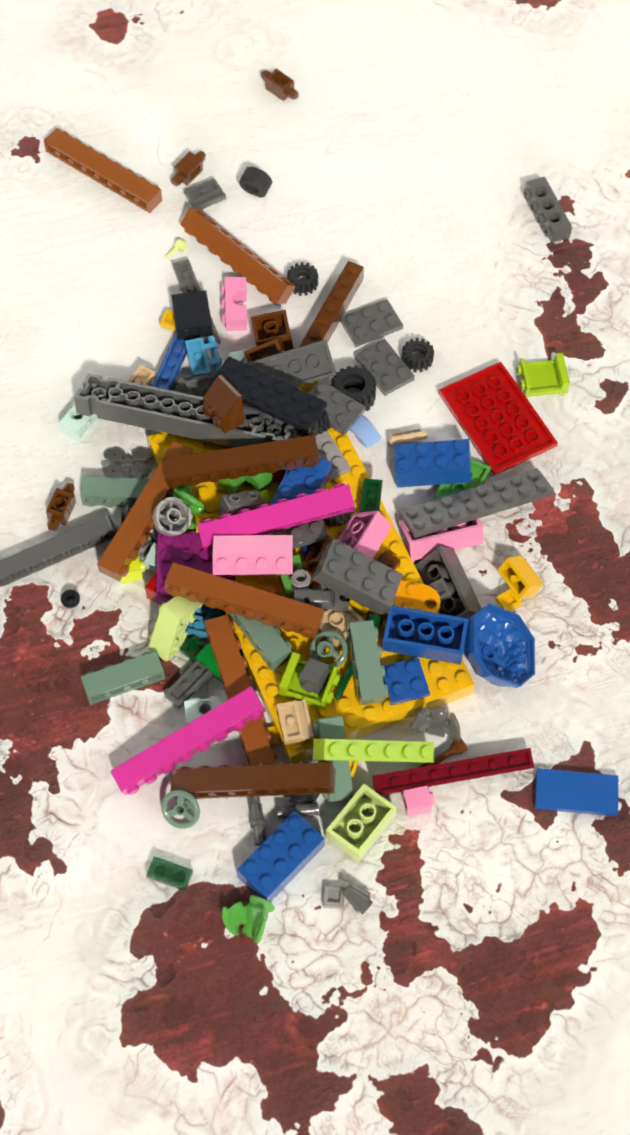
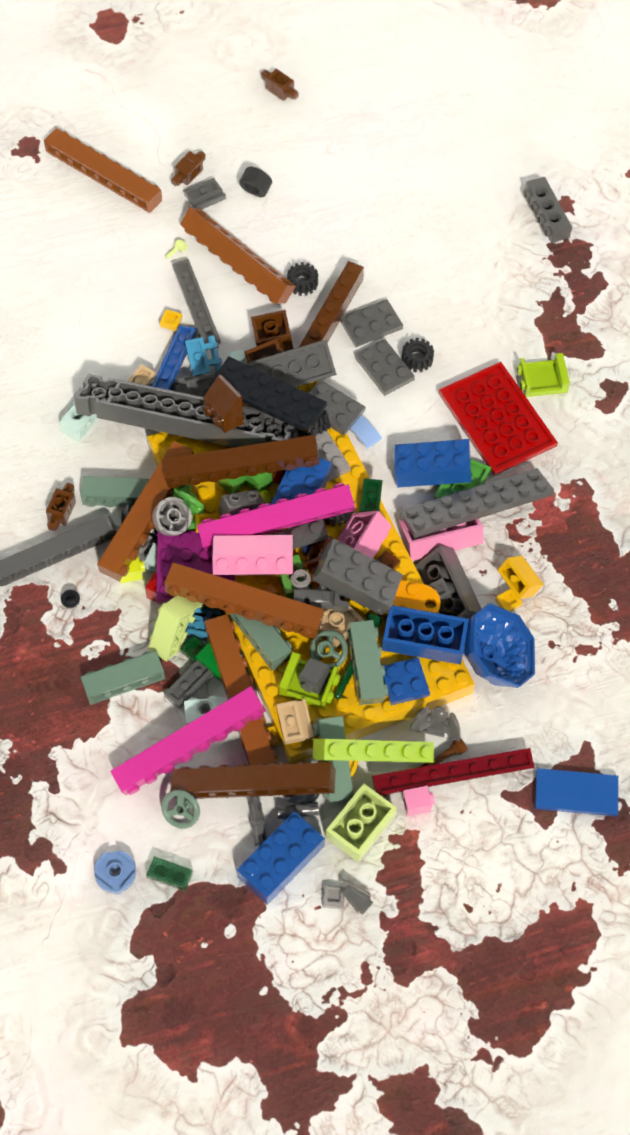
(115, 860): none -> medium blue plate
(127, 465): dark grey plant -> none
(192, 315): black panel -> none
(235, 315): bright pink arch -> none
(252, 916): bright green animal -> none
(356, 378): black tyre -> none
(407, 437): tan plate -> none

